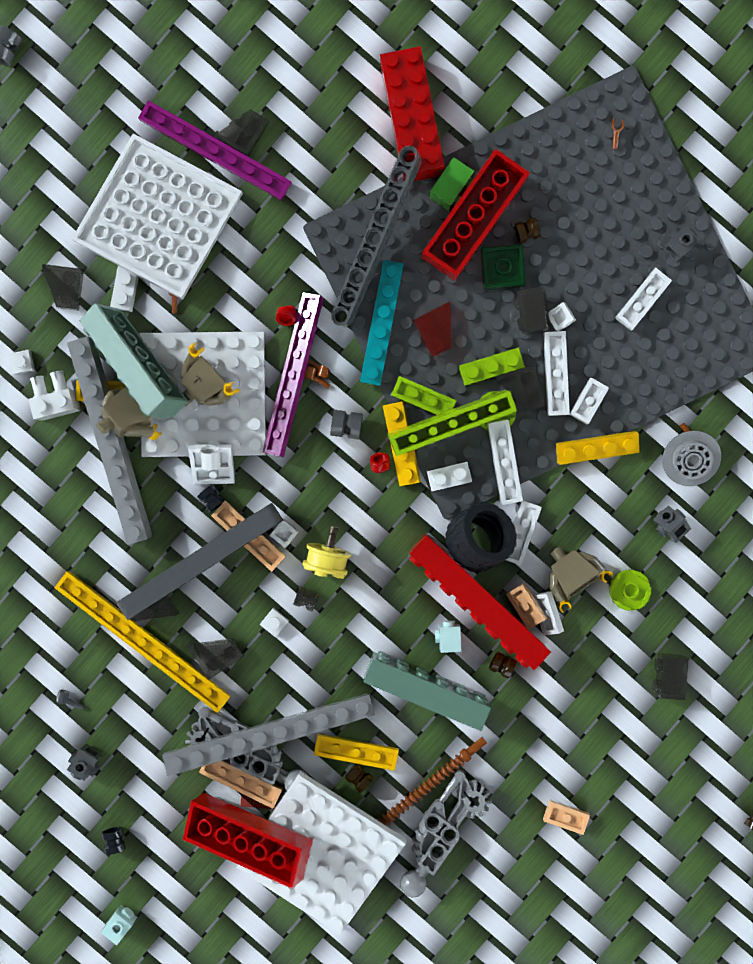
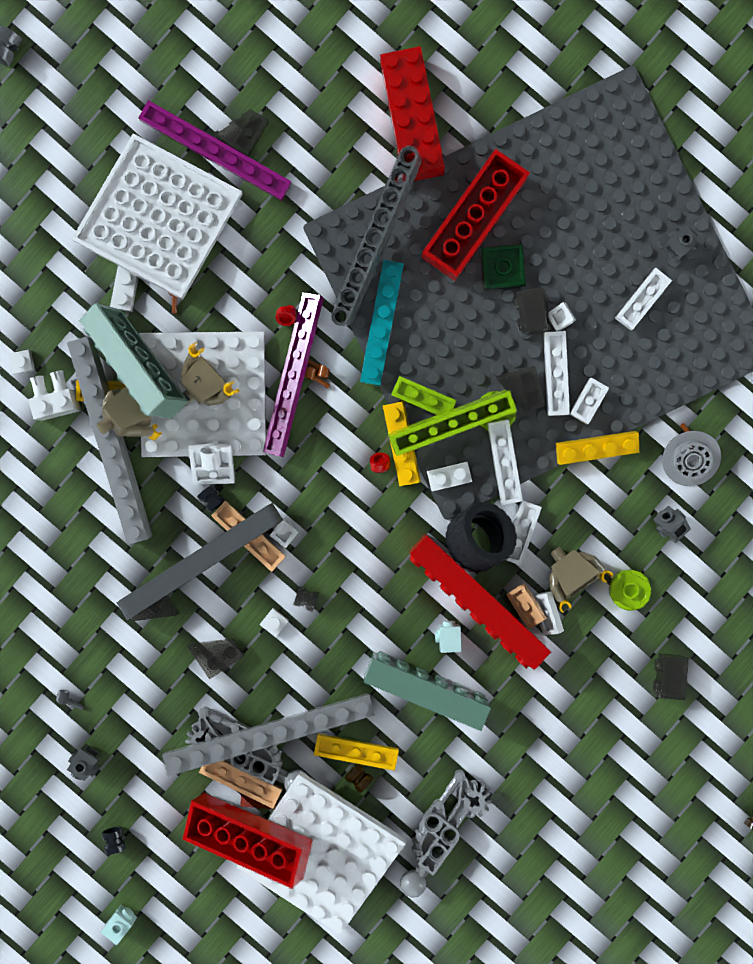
(64, 285): clear smoke wing -> none
(142, 641): yellow plate -> none
(327, 558): light yellow wheel -> none
(346, 424): dark grey wheel -> none
(436, 329): clear red wing -> none
(451, 184): bright green brick -> none
(465, 755): dark orange hose -> none
(491, 366): lime plate -> none
(502, 665): dark brown wheel -> none
(527, 230): dark brown wheel -> none
(566, 817): light nougat plate -> none
(616, 133): dark orange hand -> none

